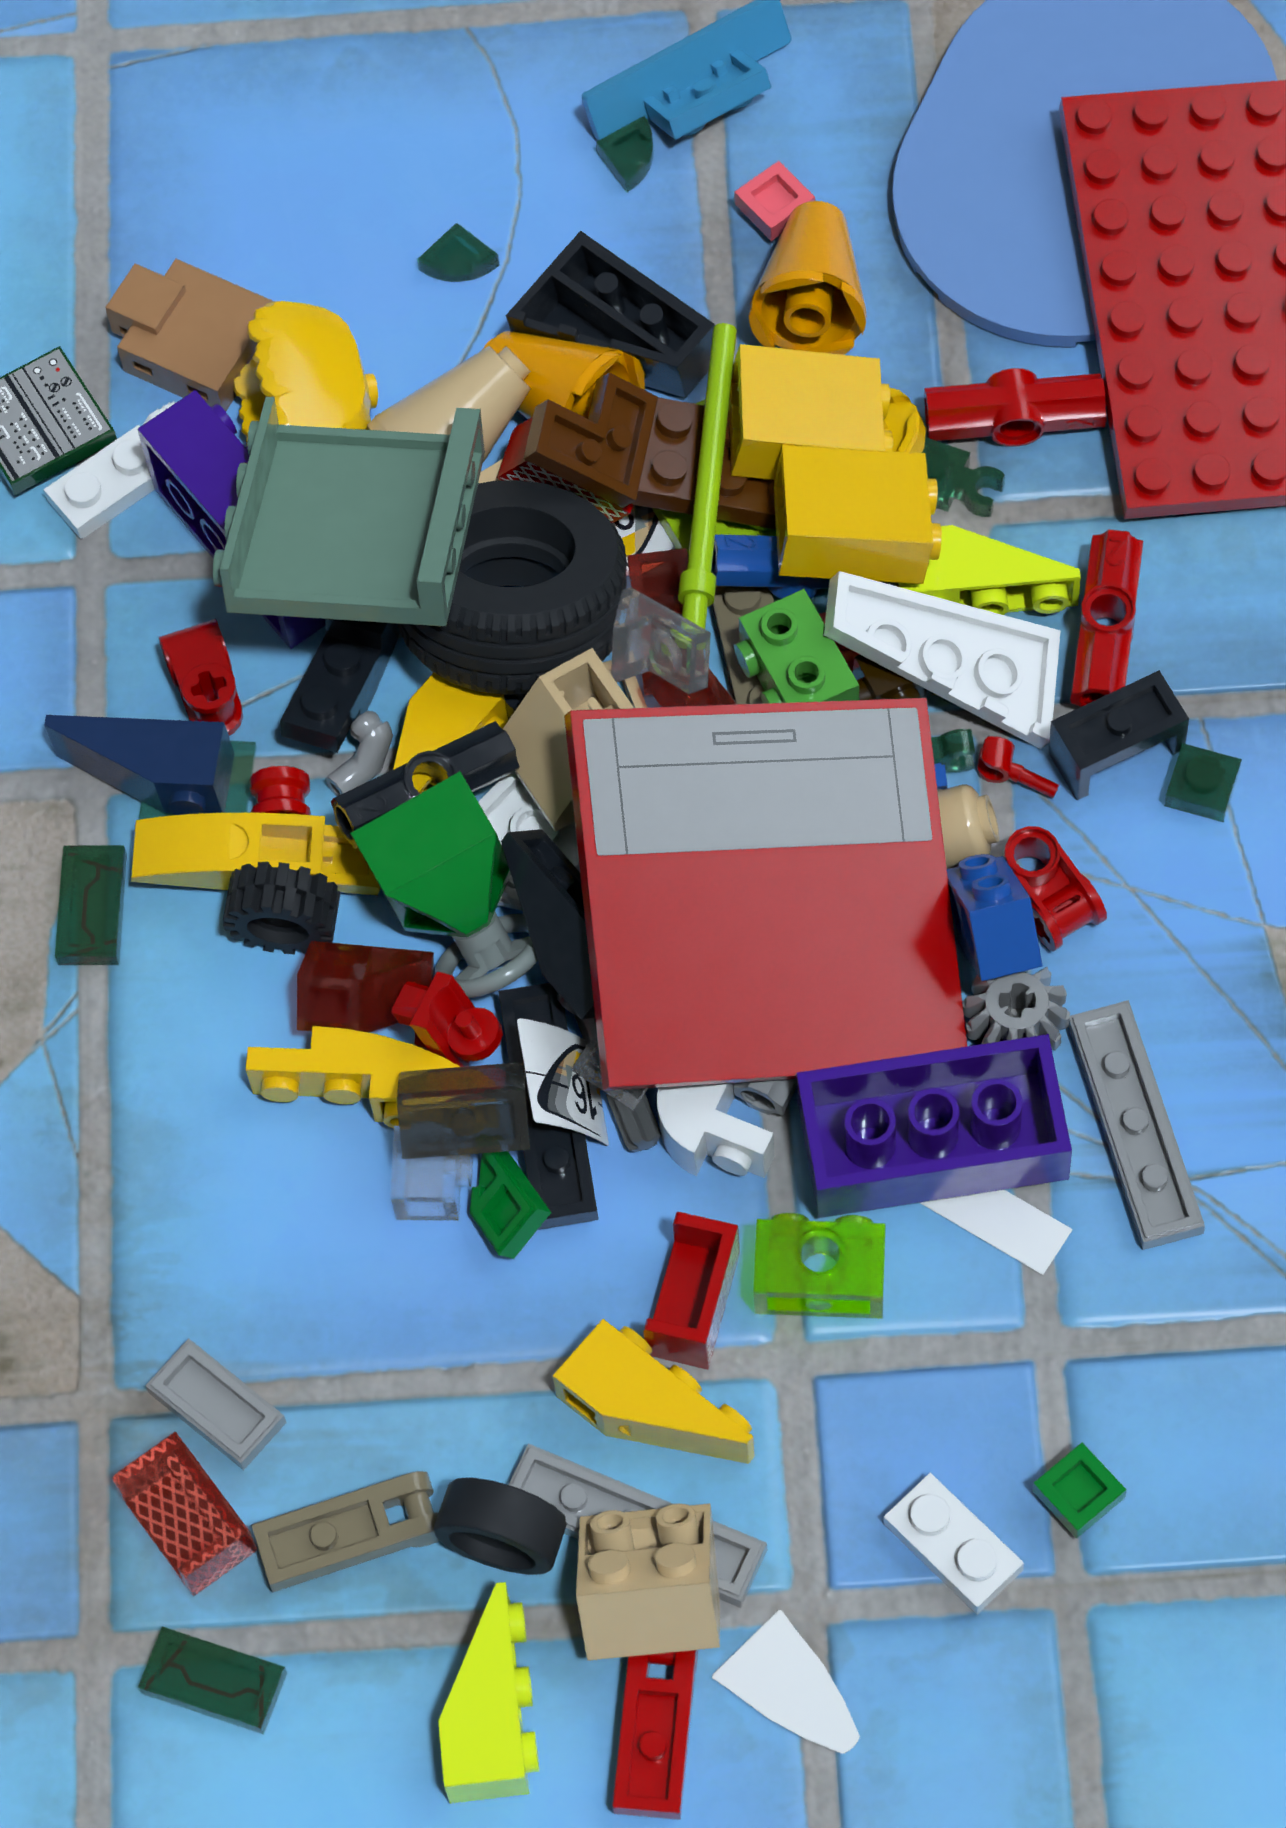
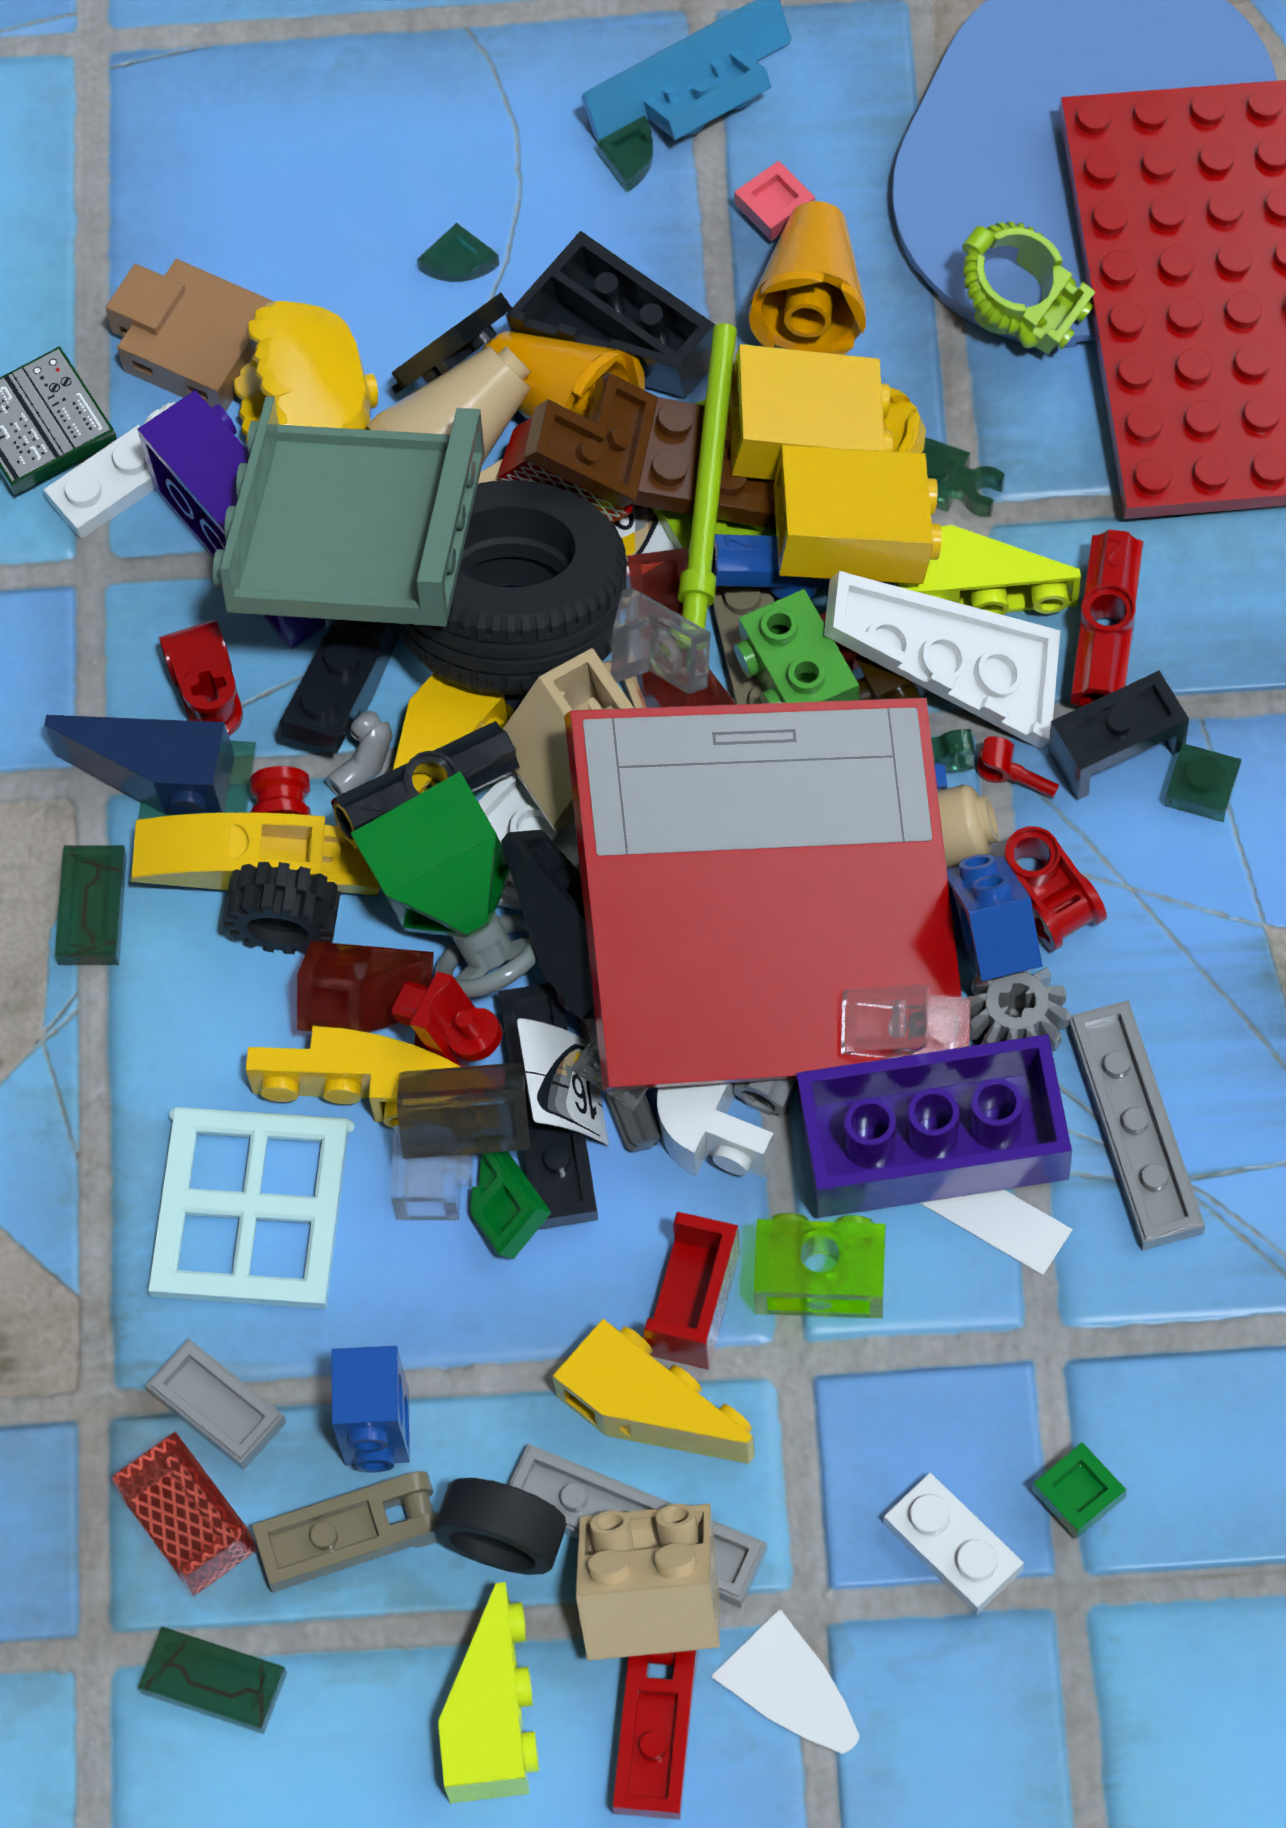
(249, 1207): none -> light aqua window
(370, 1407): none -> blue brick
(452, 345): none -> black piece
(902, 1021): none -> clear slope
(1015, 407): red piece -> none
(1038, 325): none -> lime piece

